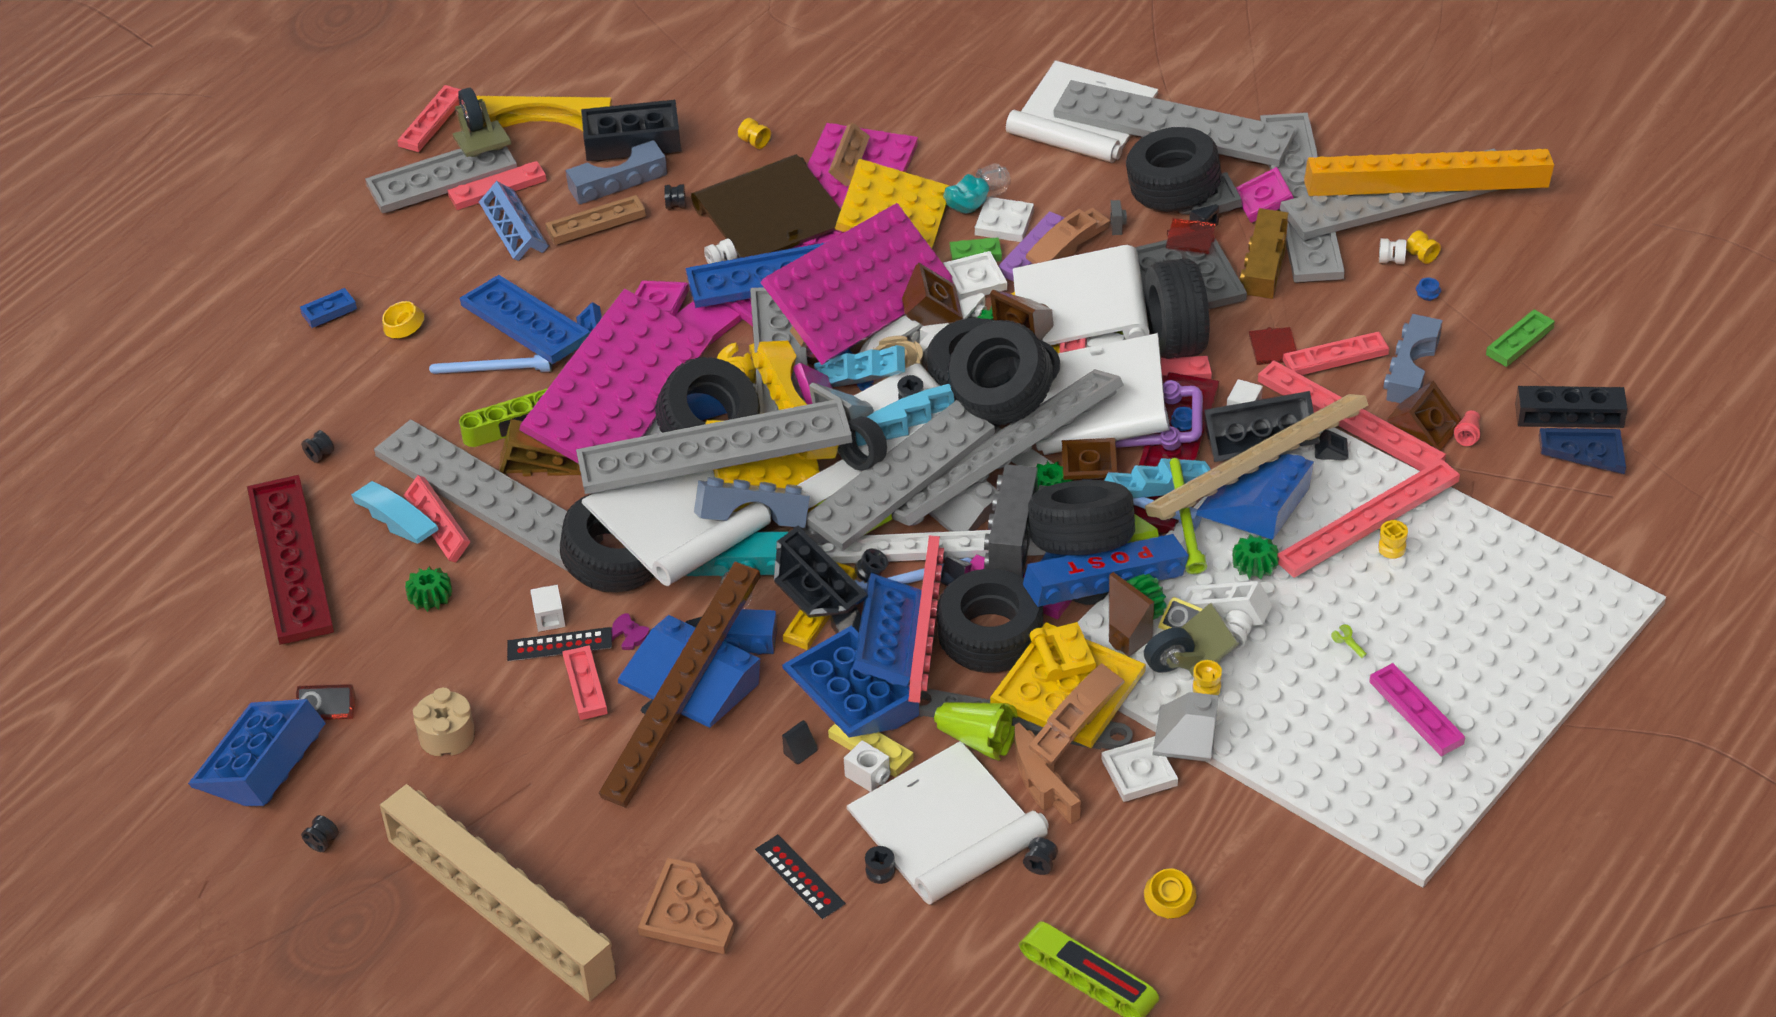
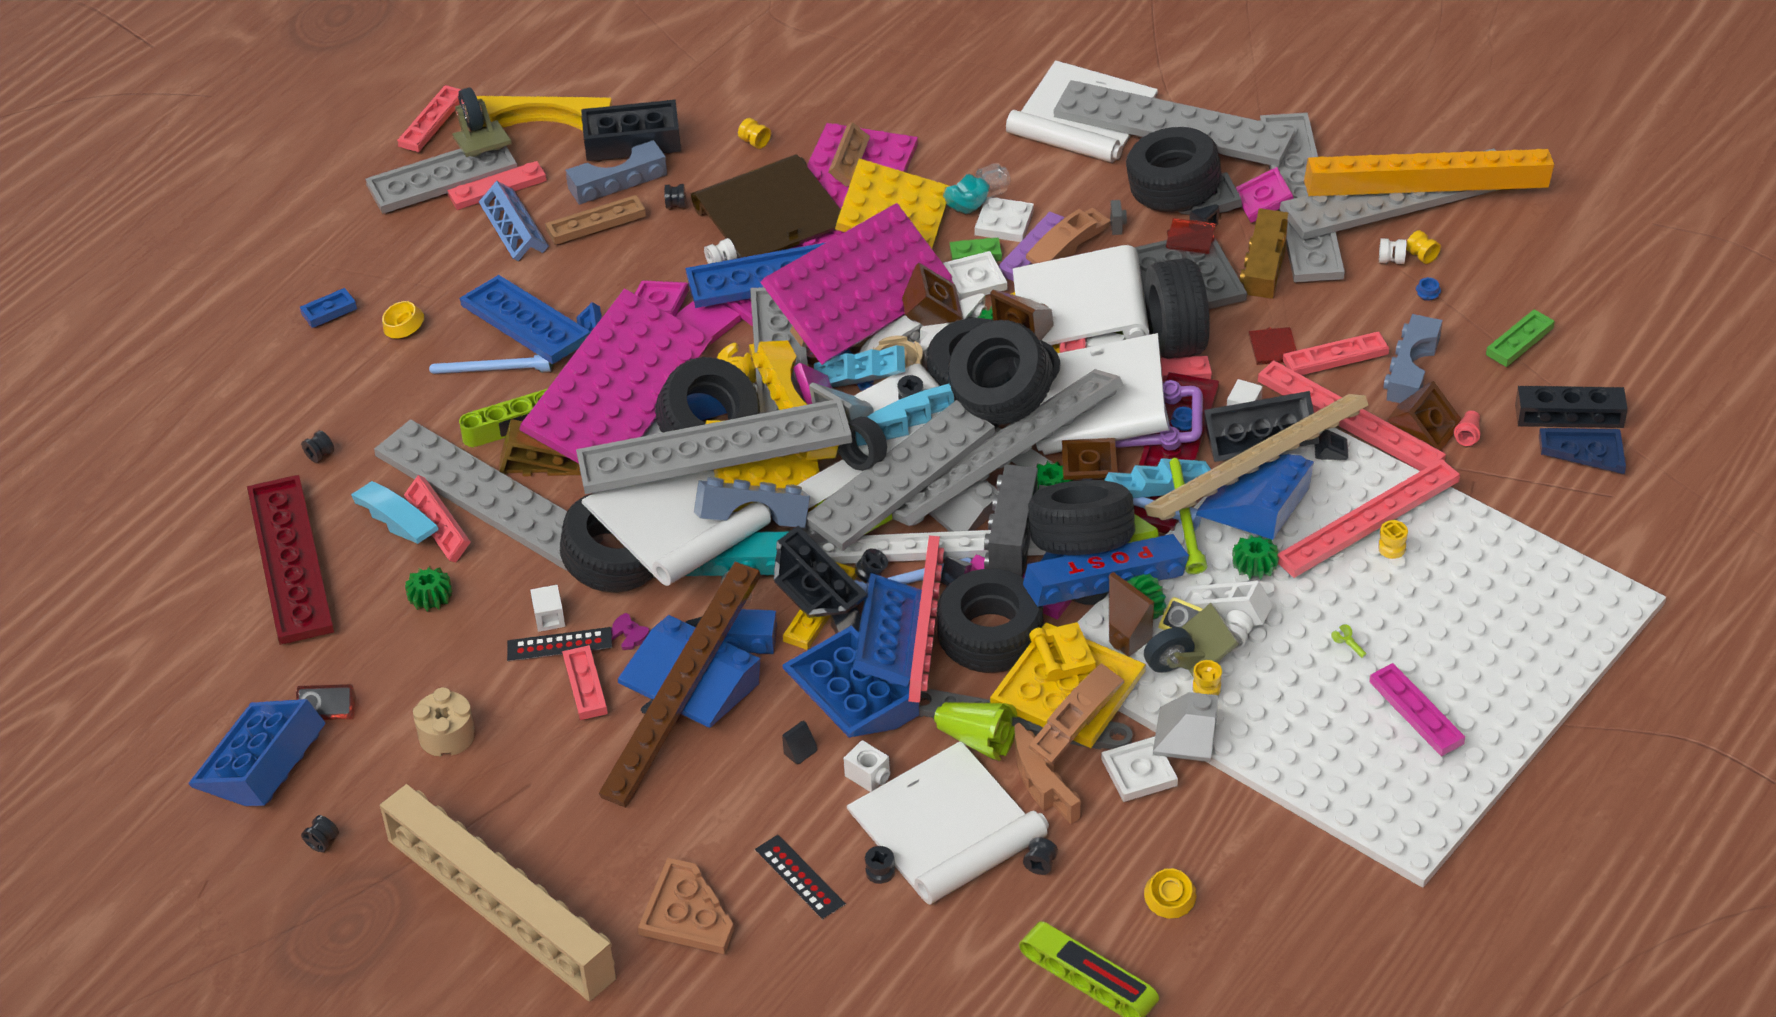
(898, 755): light yellow plate -> none

